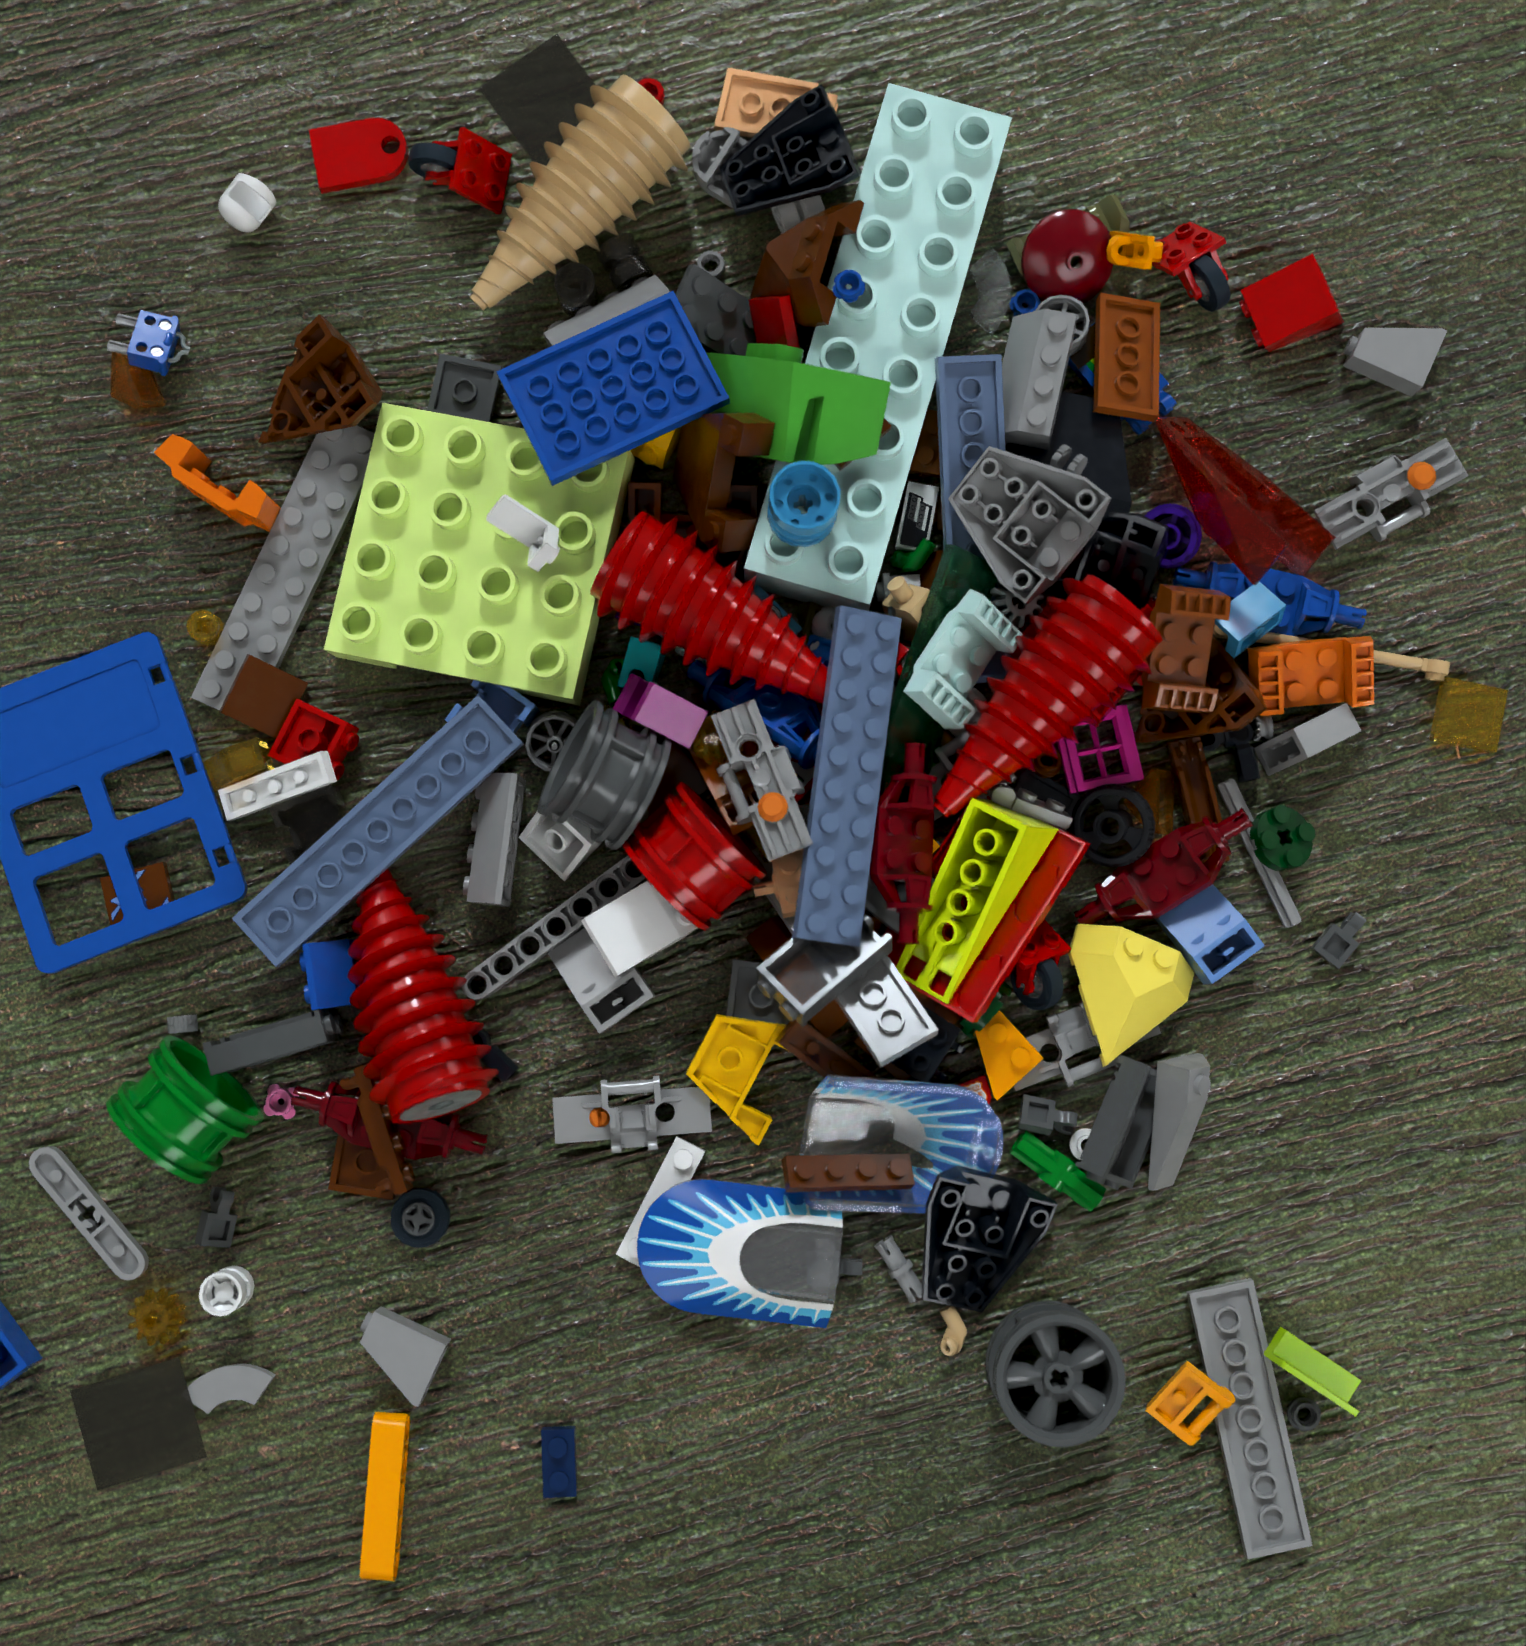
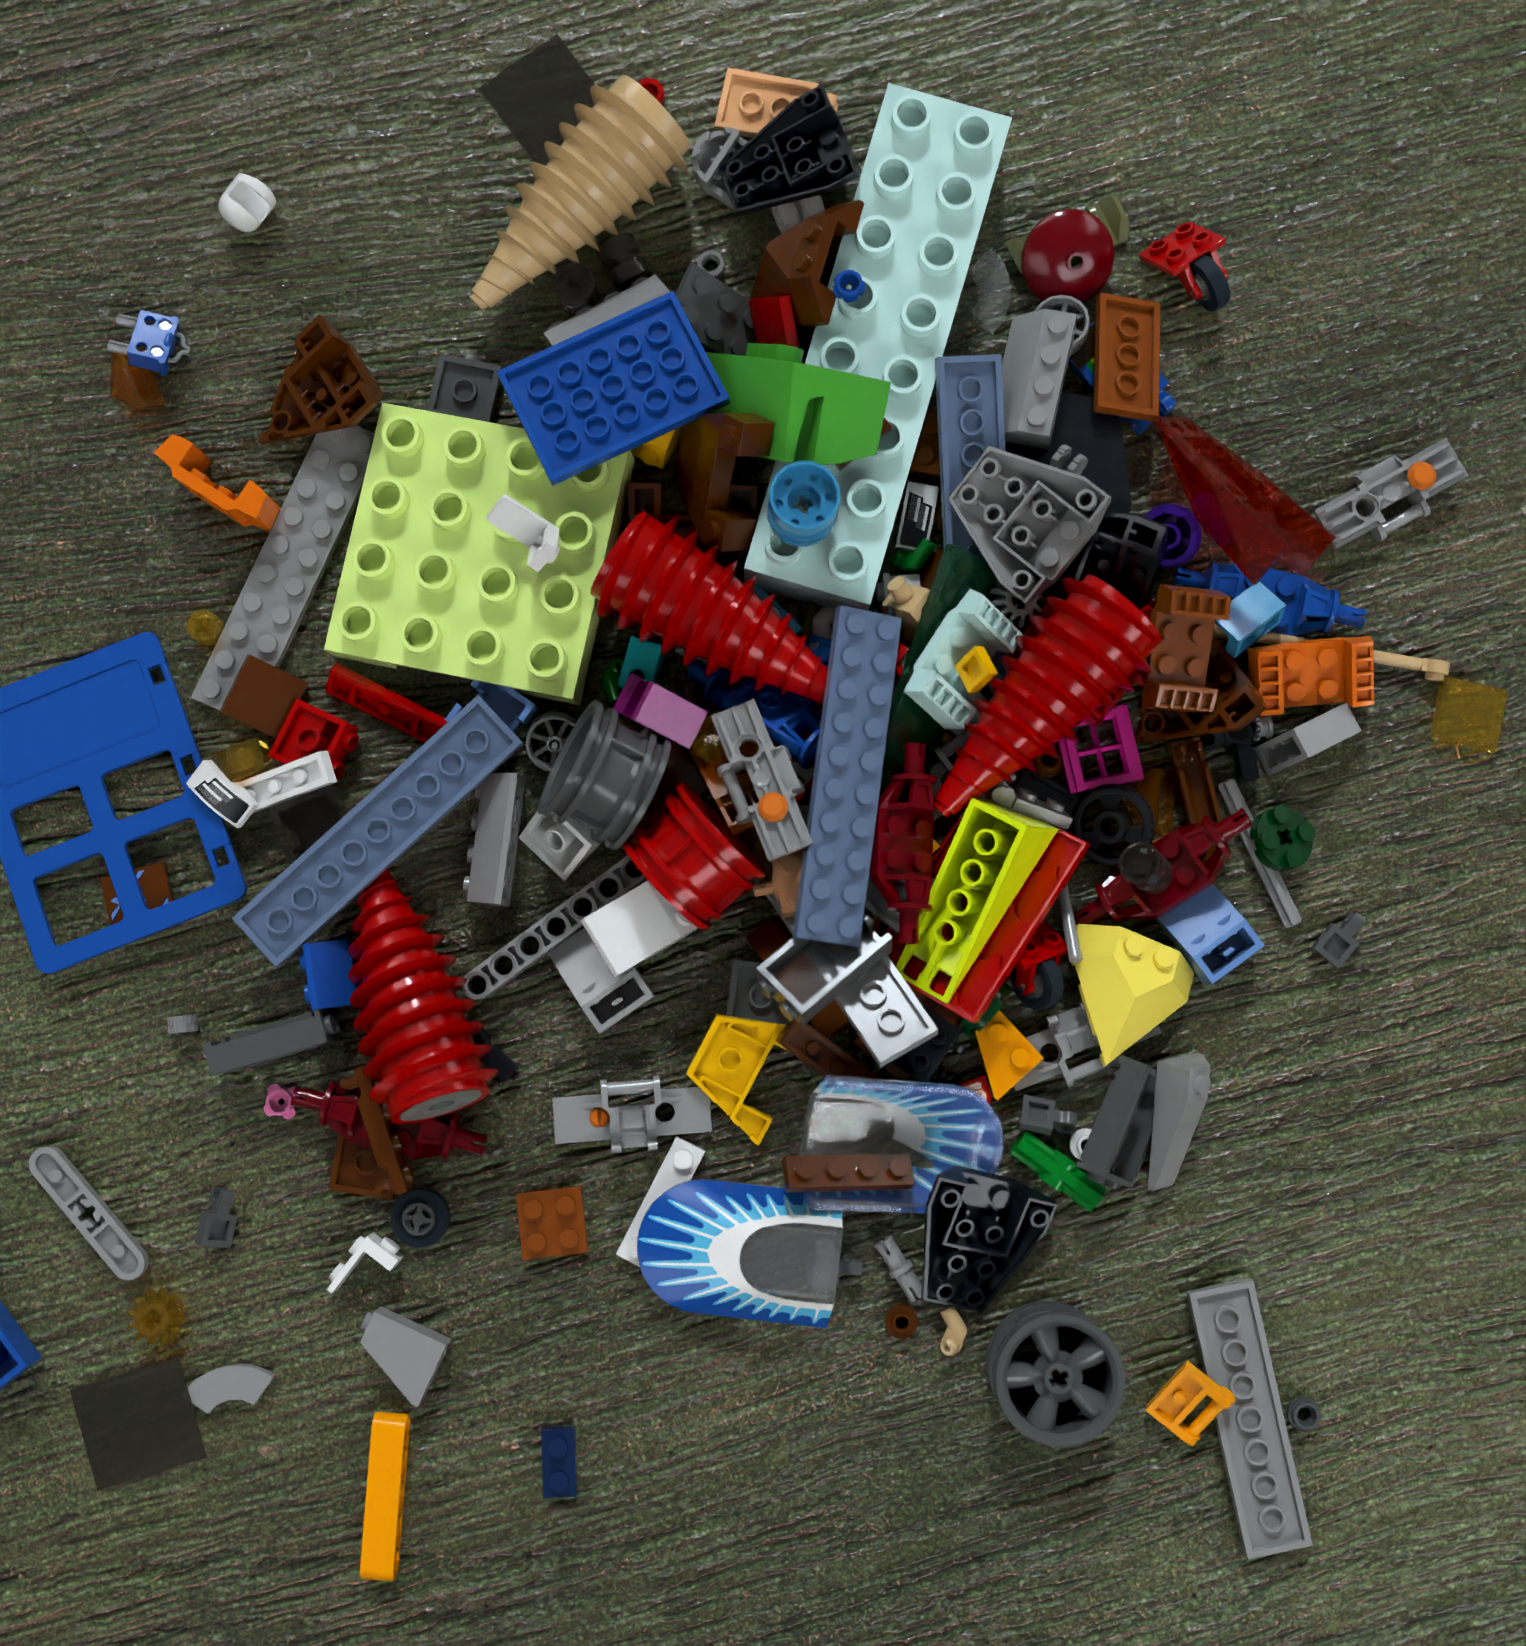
(183, 1112): green wheel -> none
(224, 797): none -> slope
(226, 1290): white wheel -> none
(354, 153): red tile -> none
(382, 1250): none -> white bracket
(383, 703): none -> red plate
(467, 166): red plate -> none
(552, 1222): none -> dark orange plate
(898, 1311): none -> reddish brown plate
(976, 669): none -> yellow plate
(1024, 296): blue plate -> none
(1069, 926): none -> light grey bar
(1133, 250): light orange hips -> none
(1145, 868): none -> clear smoke wheel
(1290, 305): red slope -> none
(1313, 1368): lime panel -> none
(1395, 355): light grey slope -> none

